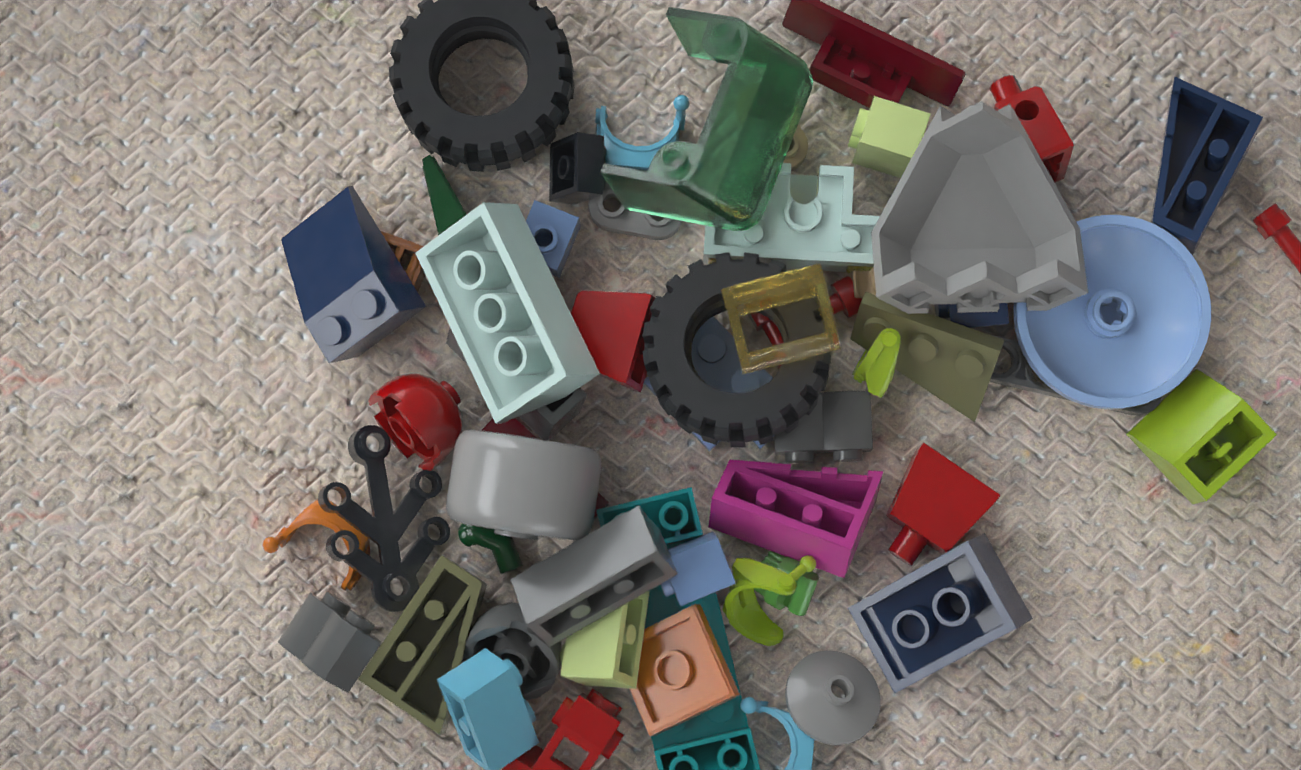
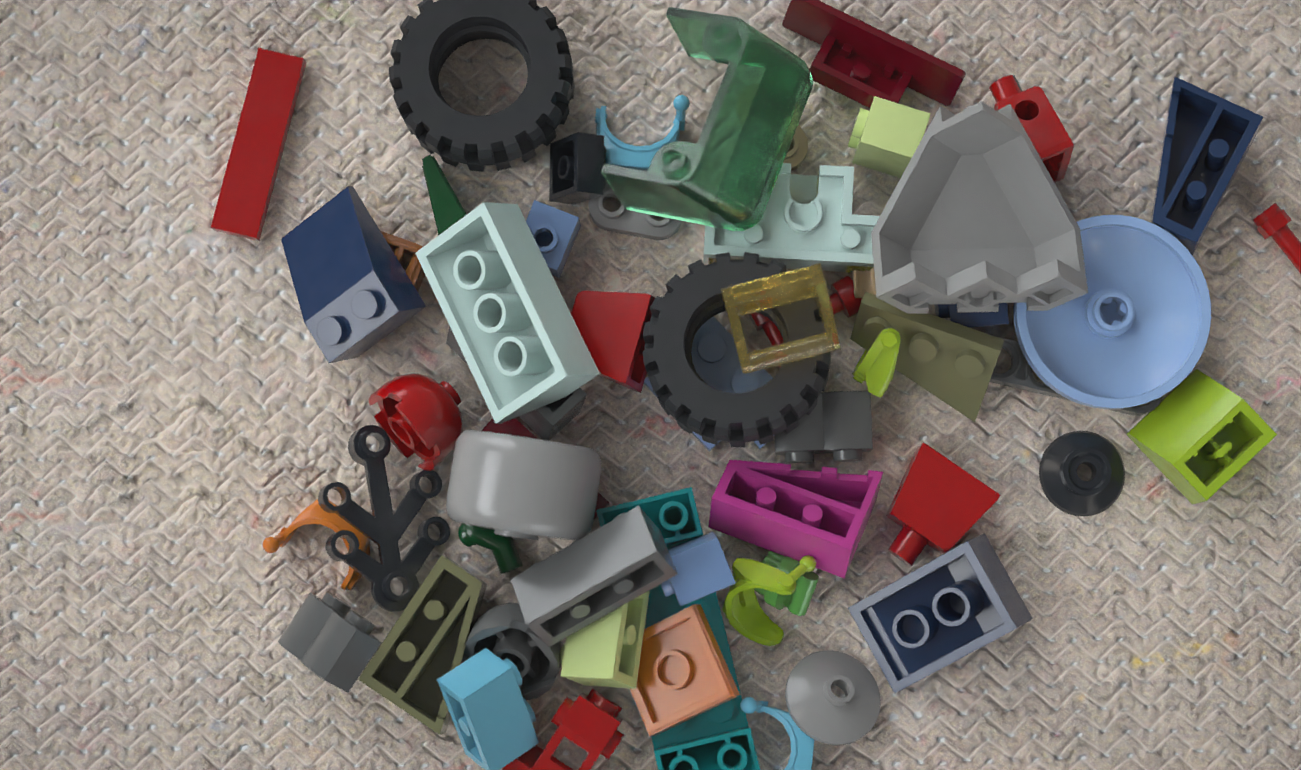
(258, 144): none -> red tile
(1060, 477): none -> black piece

